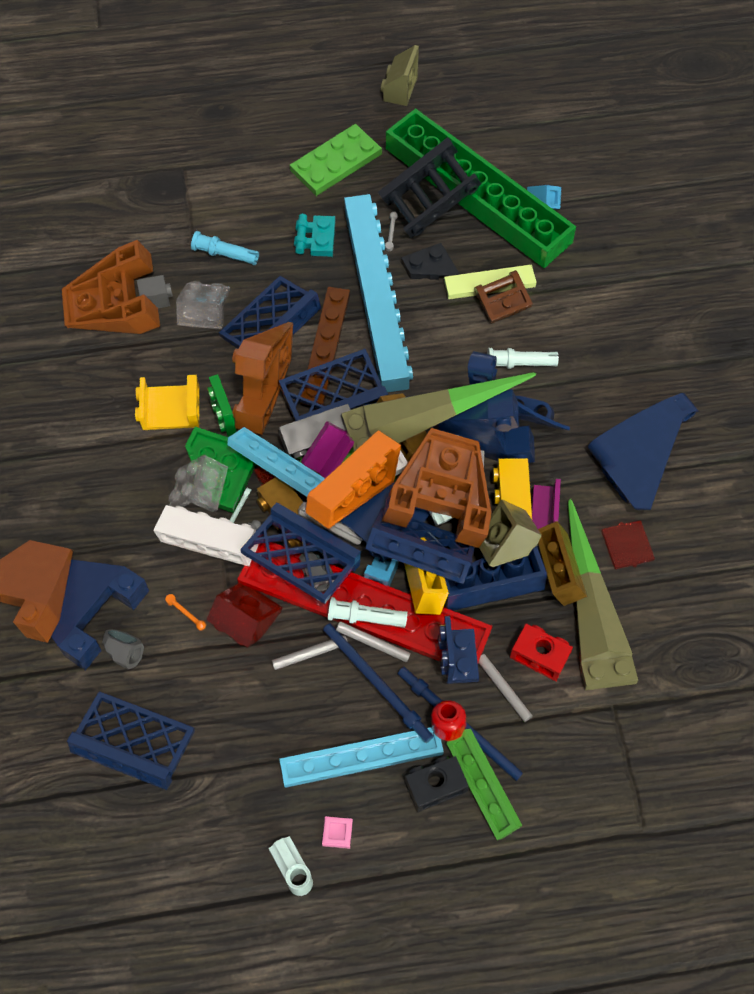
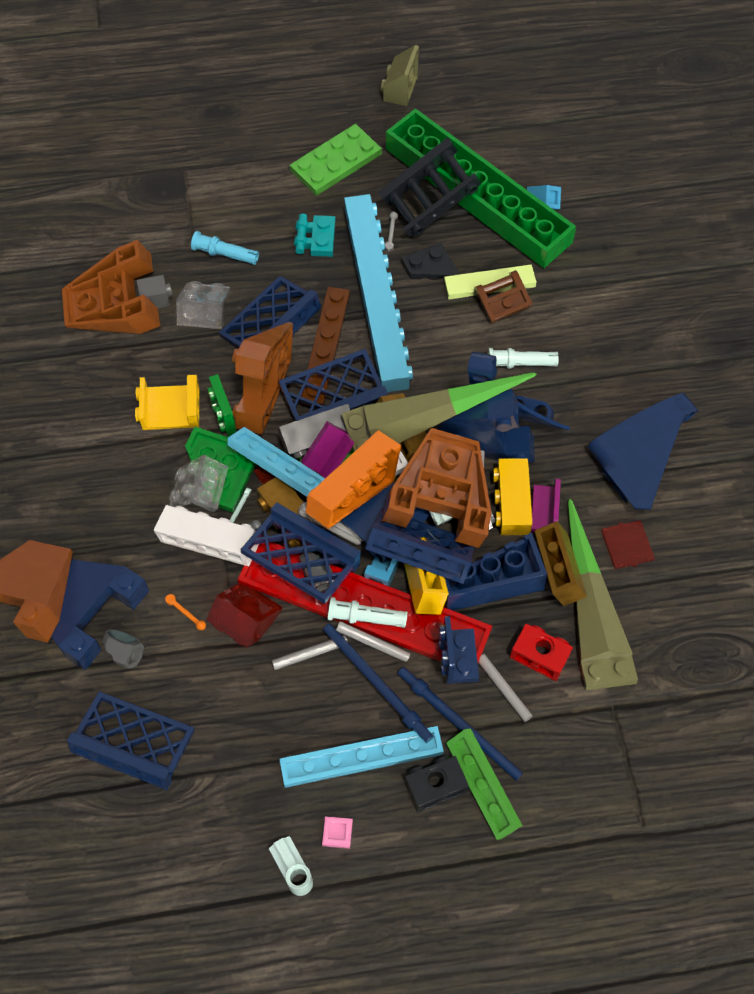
(448, 720): red head -> none
(509, 535): olive slope -> none

